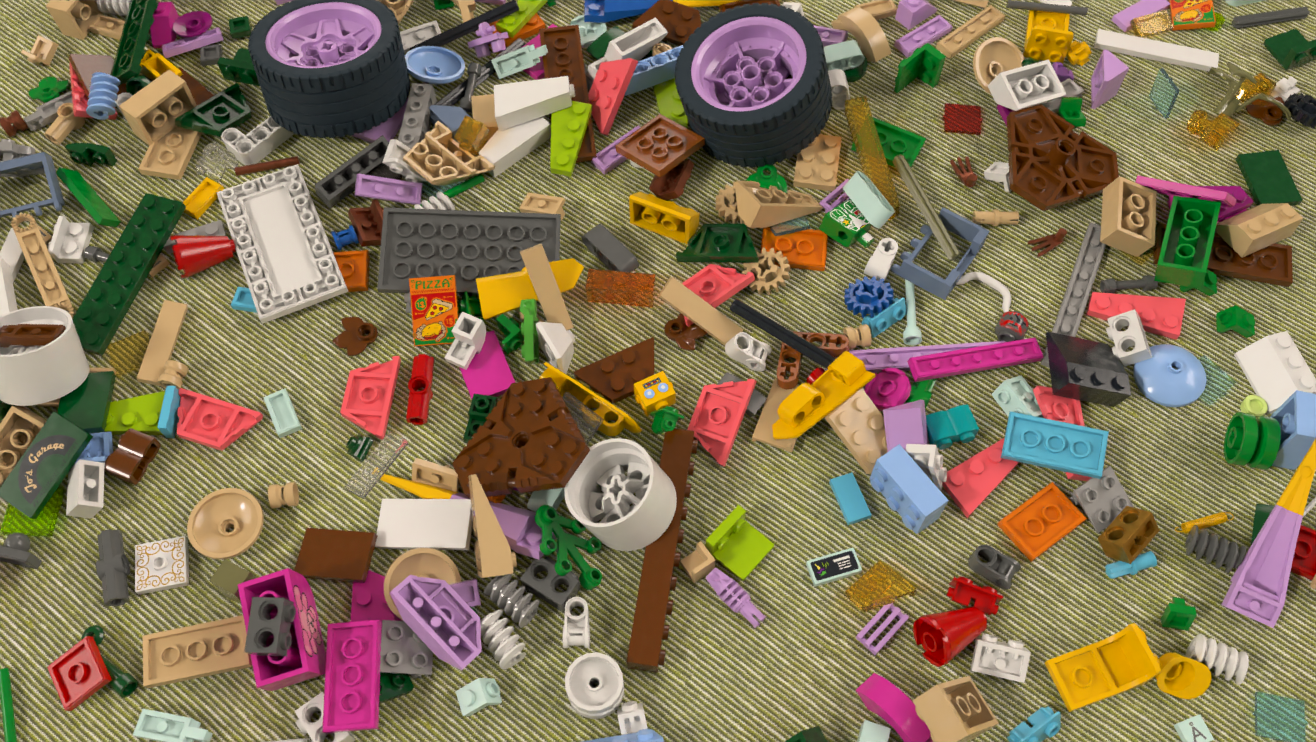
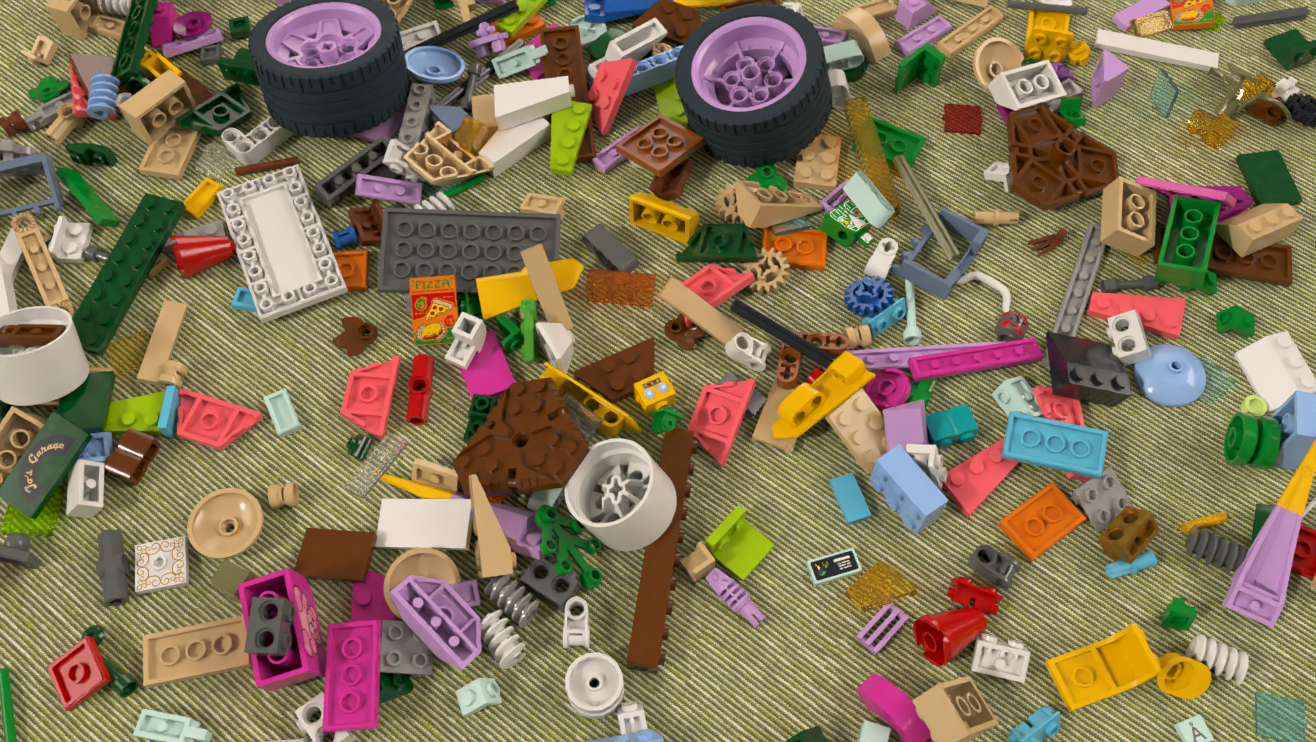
(967, 177): copper piece -> none

